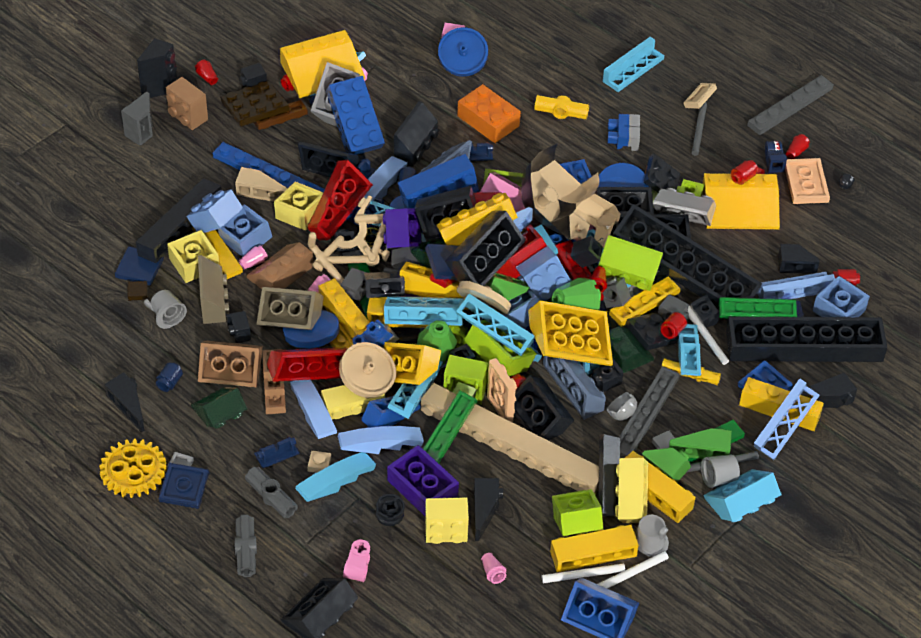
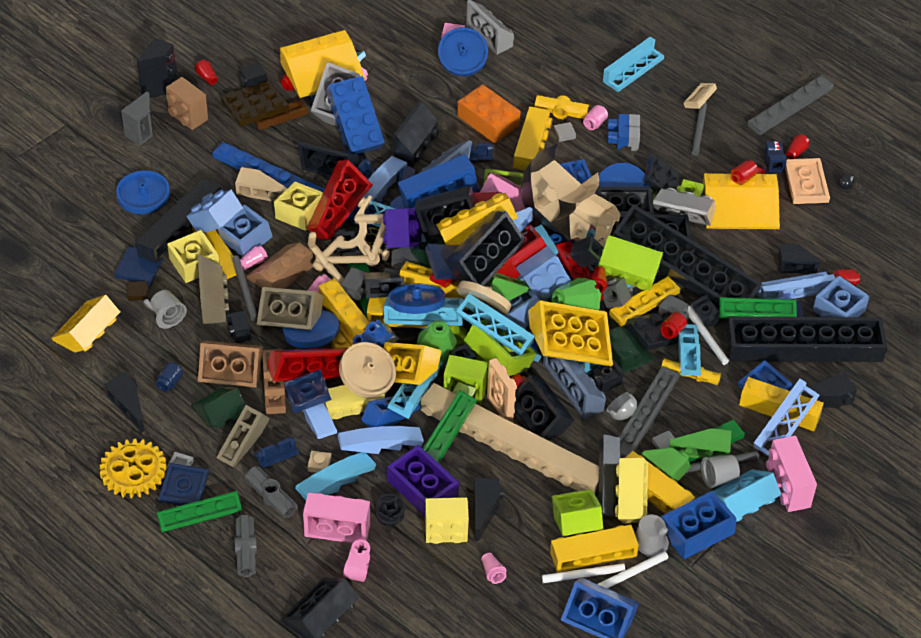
(87, 324): none -> yellow slope
(143, 192): none -> blue piece
(199, 511): none -> green tile
(243, 435): none -> dark tan slope
(244, 288): none -> dark grey bar
(307, 391): none -> dark blue tile
(336, 518): none -> bright pink brick
(416, 298): none -> blue piece
(494, 32): none -> light grey slope
(532, 137): none -> yellow brick
(564, 132): none -> light grey tile
(595, 117): none -> bright pink brick
(699, 524): none -> blue slope
(791, 473): none -> bright pink brick

